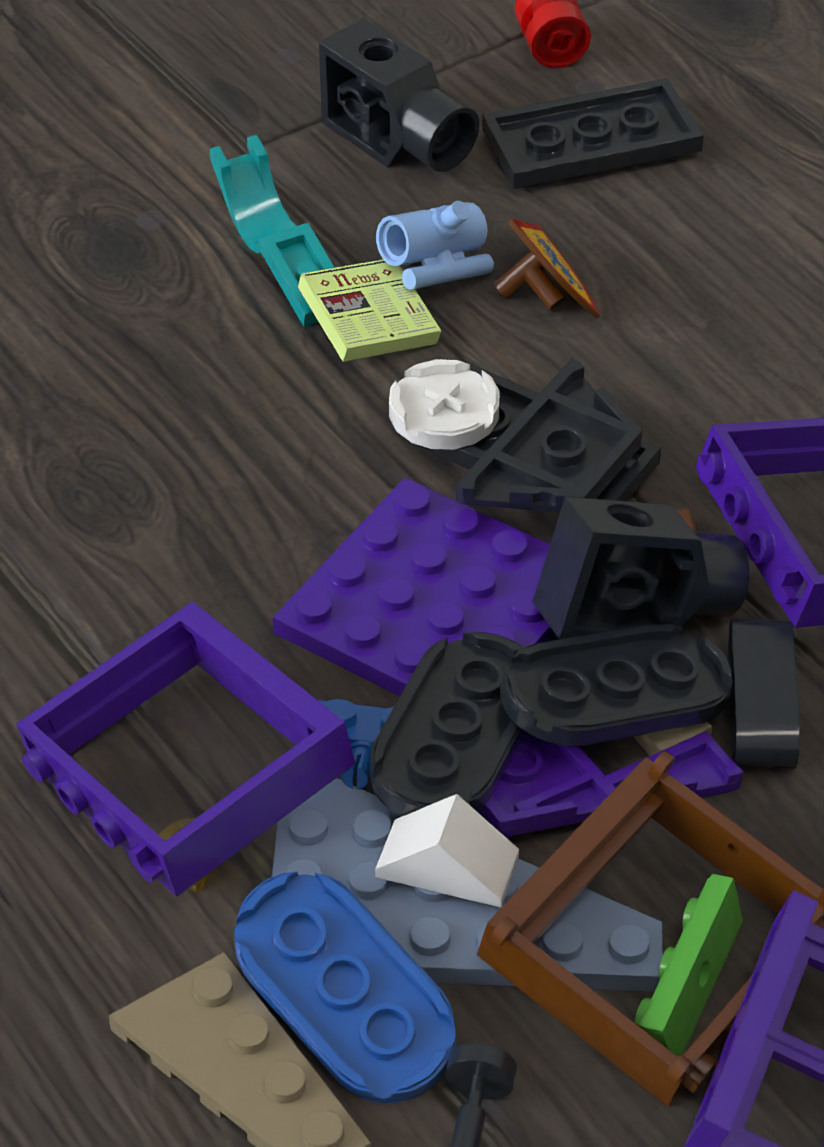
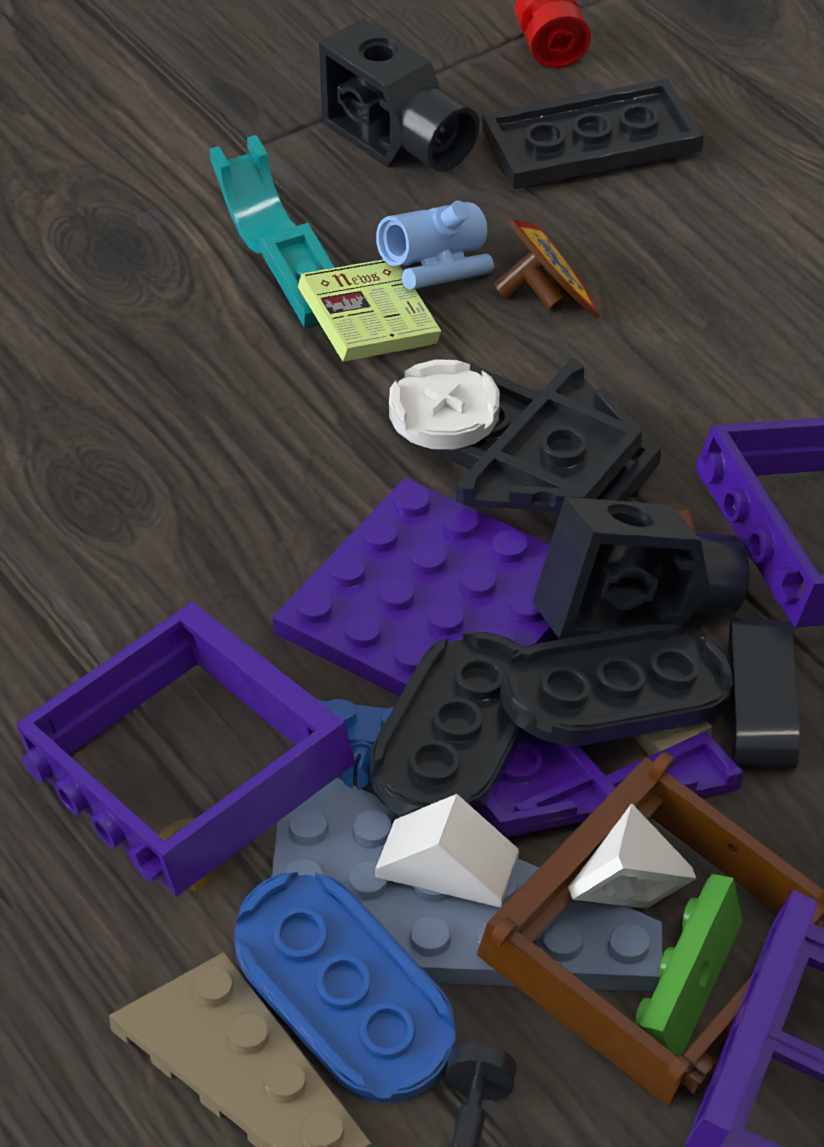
(632, 866): none -> white slope

